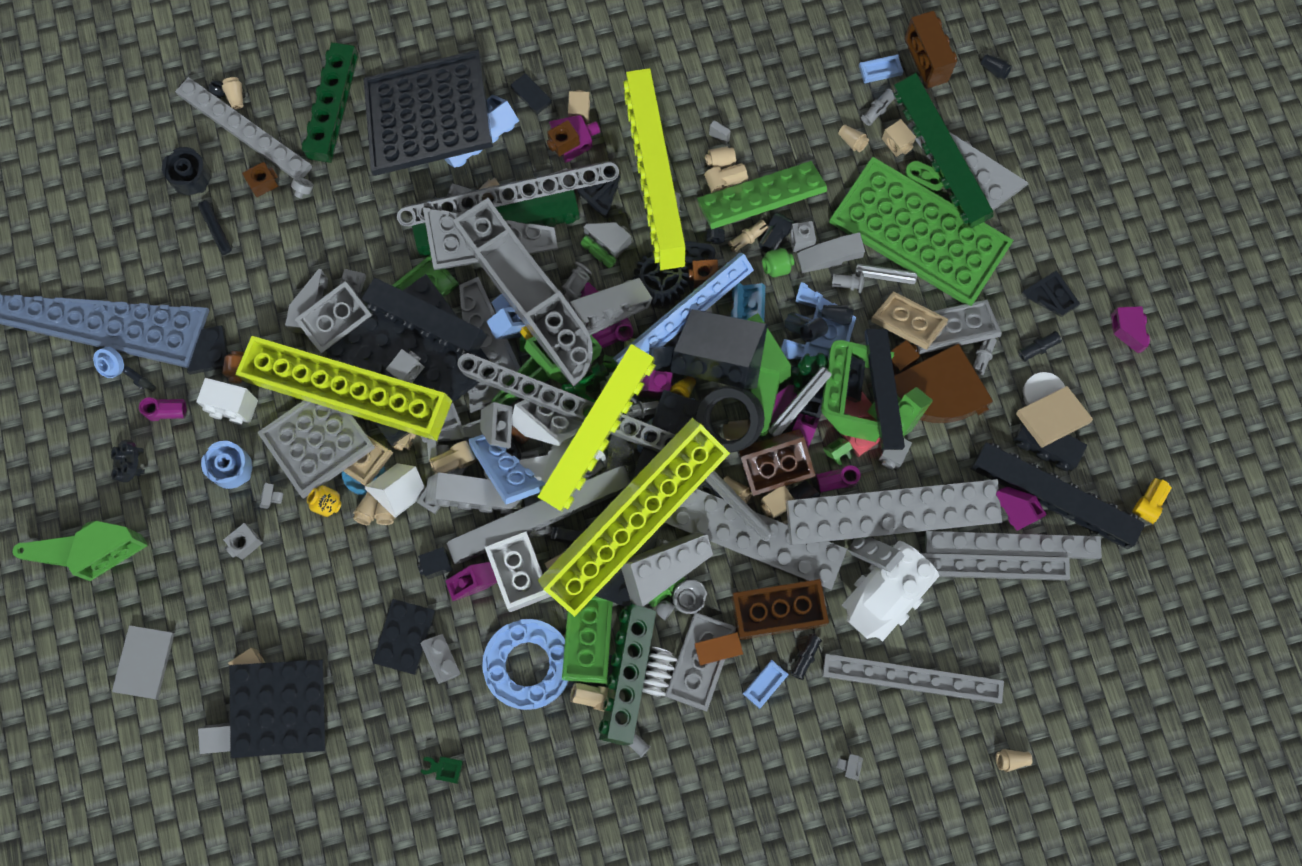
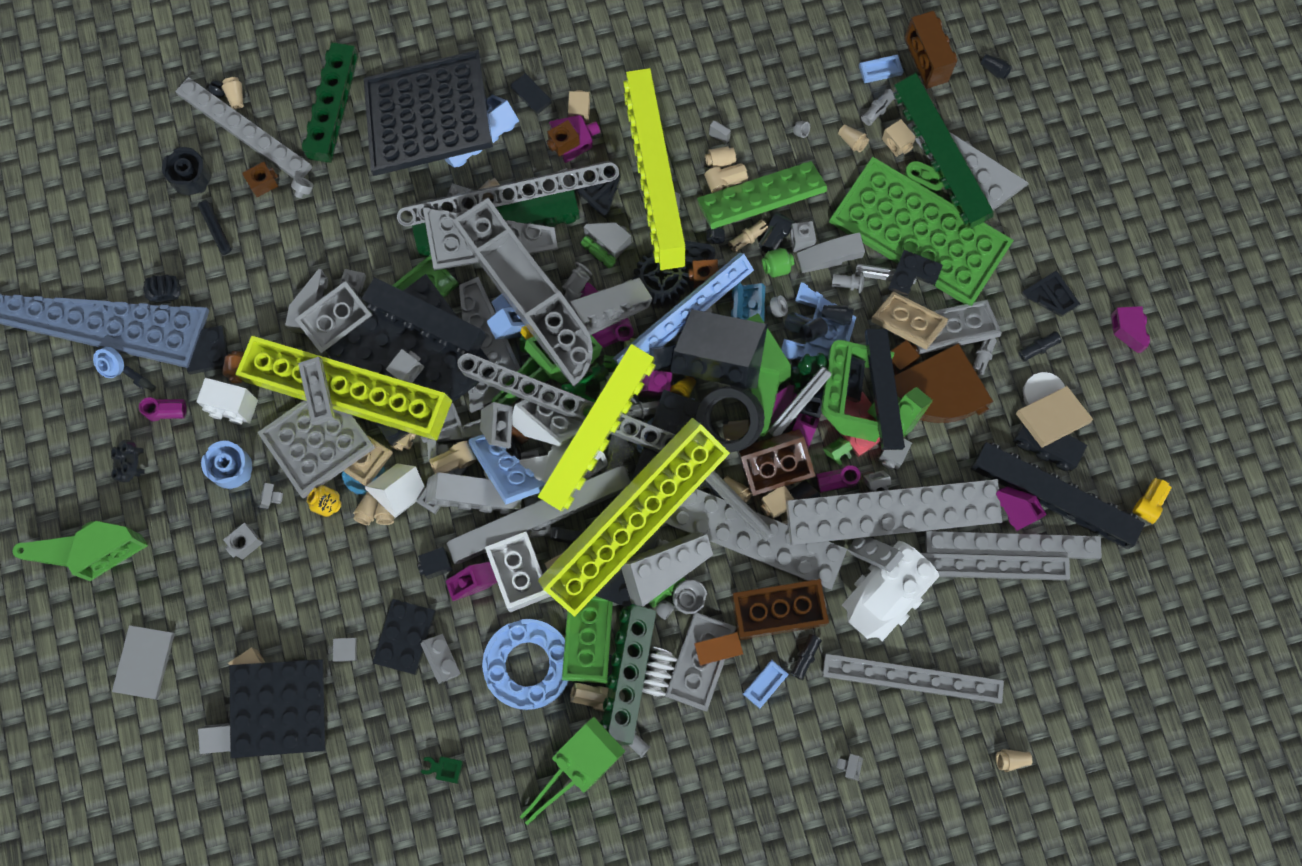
(162, 288): none -> black gear
(316, 391): none -> light grey plate
(344, 649): none -> light grey tile
(583, 759): none -> bright green slope
(777, 306): none -> light grey tile
(801, 129): none -> light grey hinge
(877, 480): none -> light grey tile
(912, 267): none -> black plate

